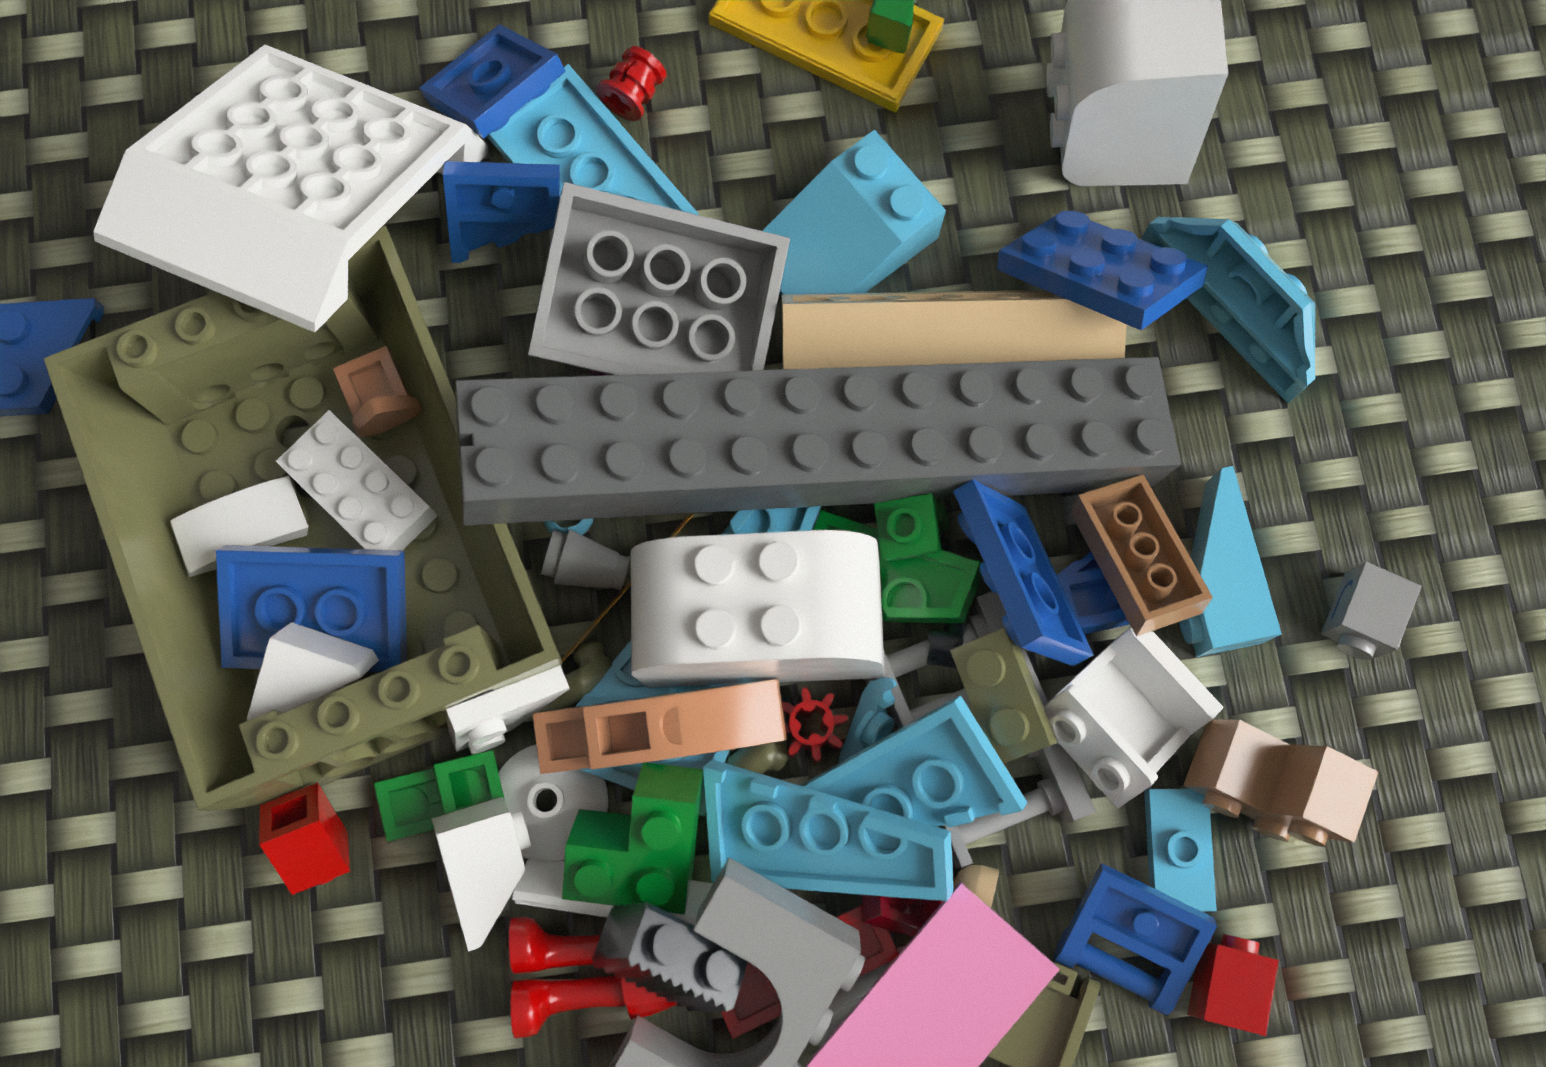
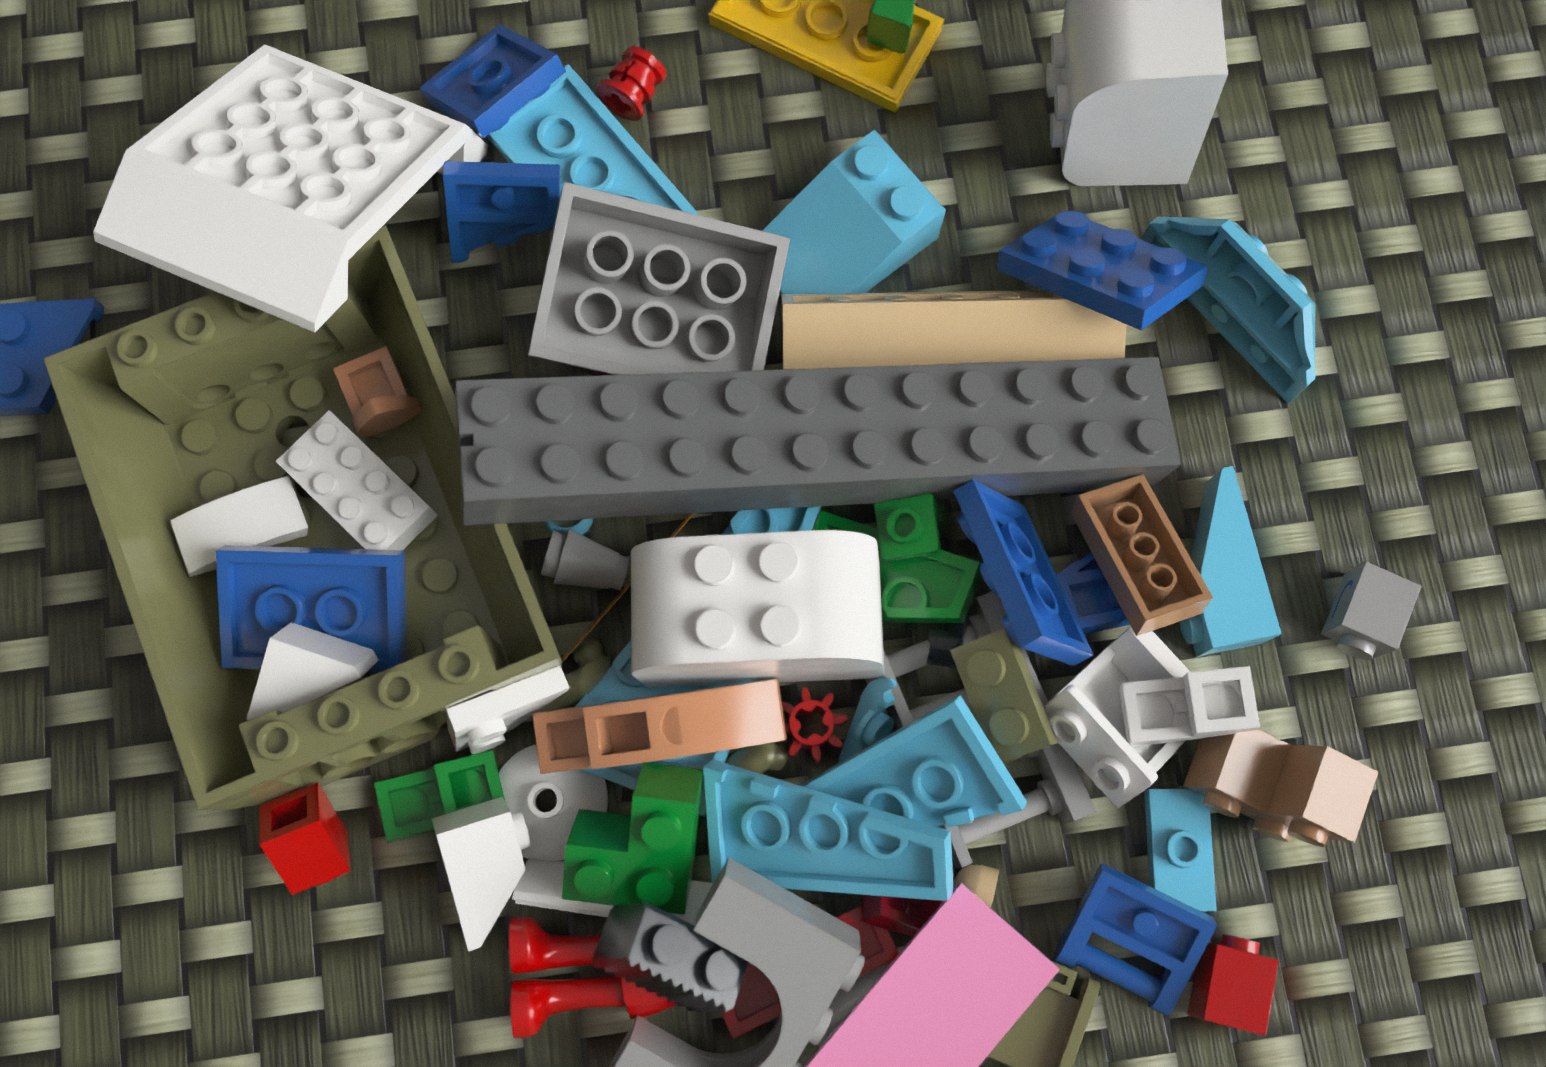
(1189, 706): none -> white slope

